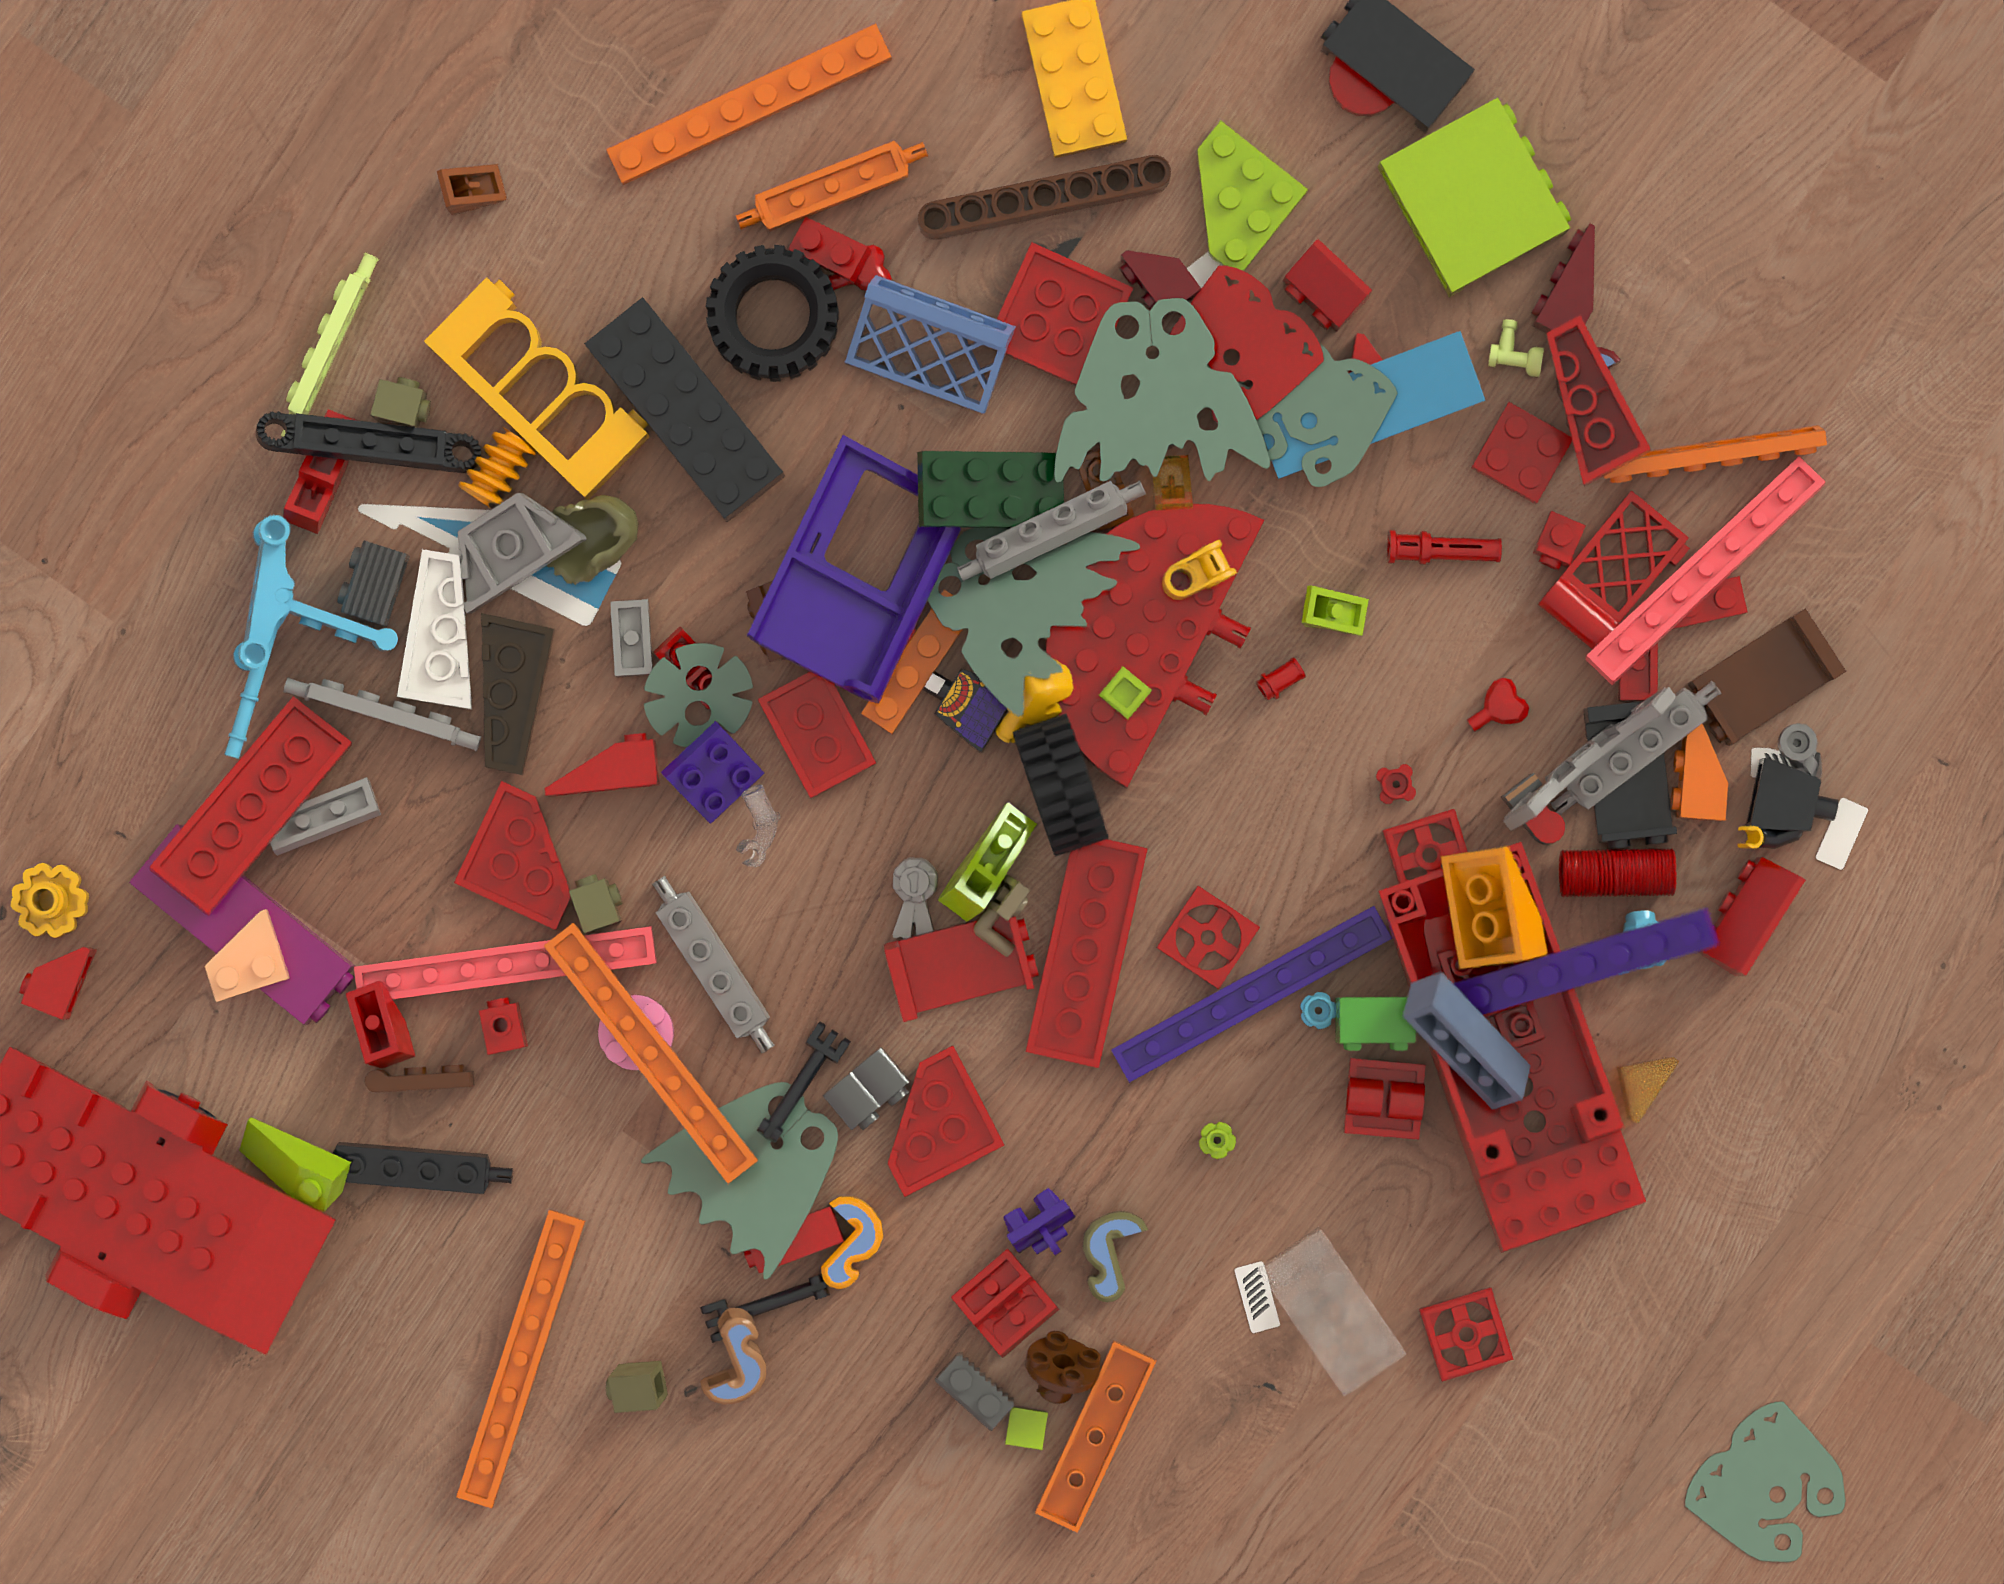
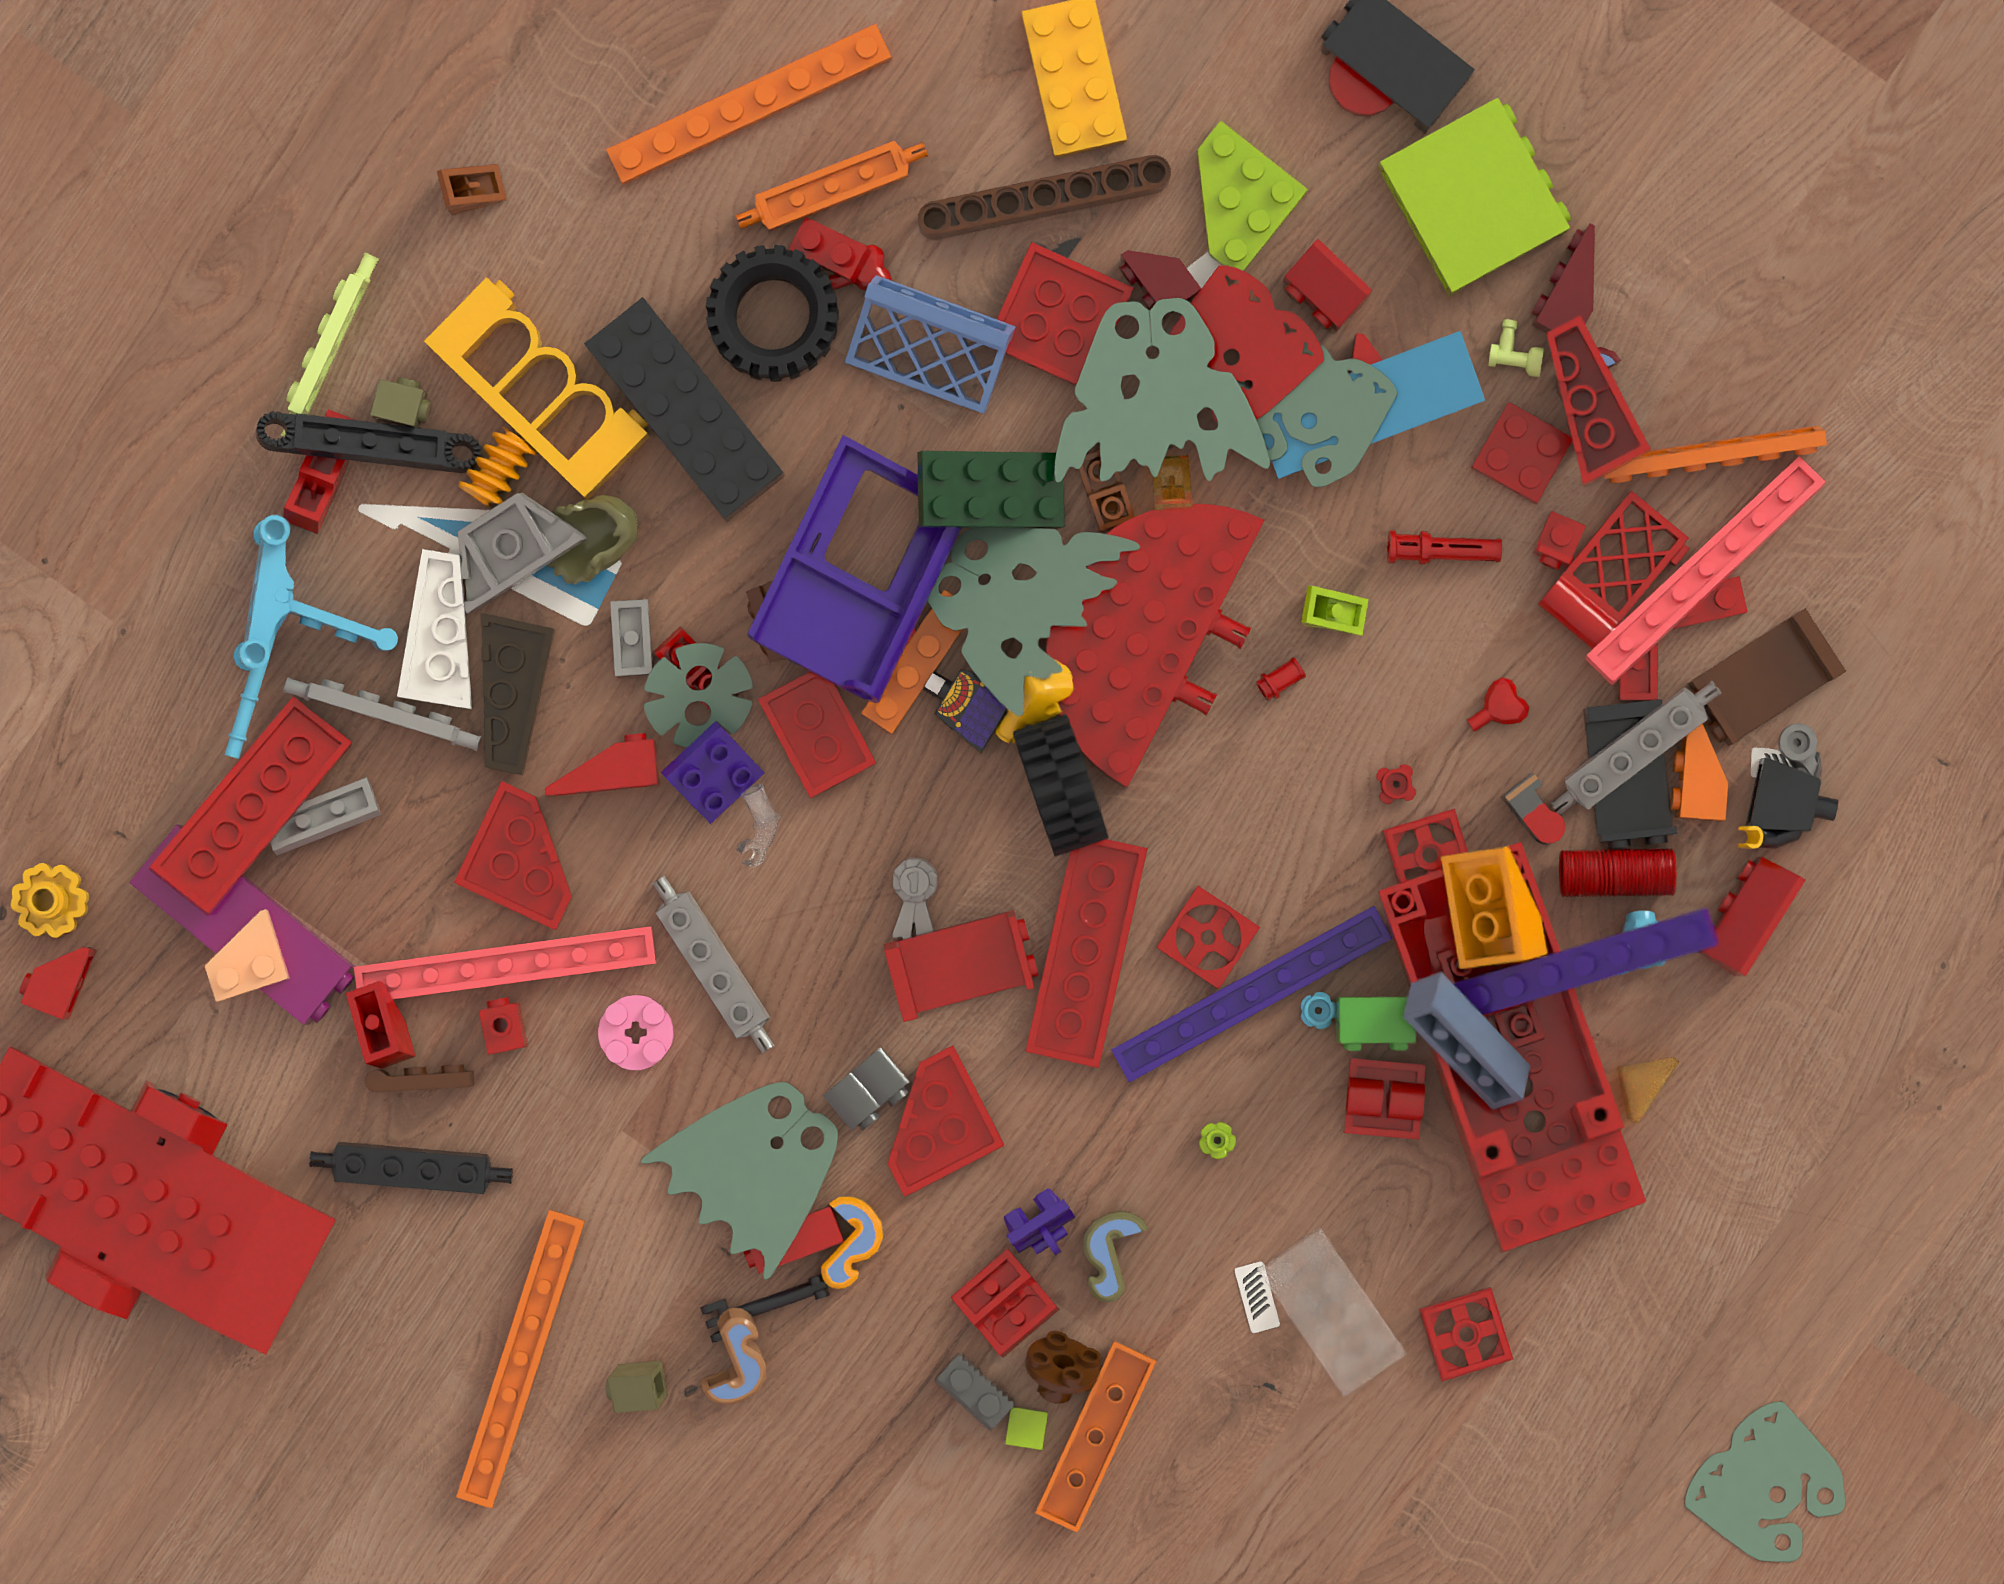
(295, 1165): lime slope -> none
(373, 583): dark grey brick -> none
(596, 903): olive brick -> none
(650, 1053): orange plate -> none
(771, 1128): black hinge -> none
(987, 863): lime slope -> none
(1007, 901): dark tan plate -> none
(1051, 529): light grey plate -> none
(1125, 693): lime tile -> none
(1200, 571): yellow piece -> none
(1585, 756): light grey tile -> none
(1842, 834): white sticker -> none

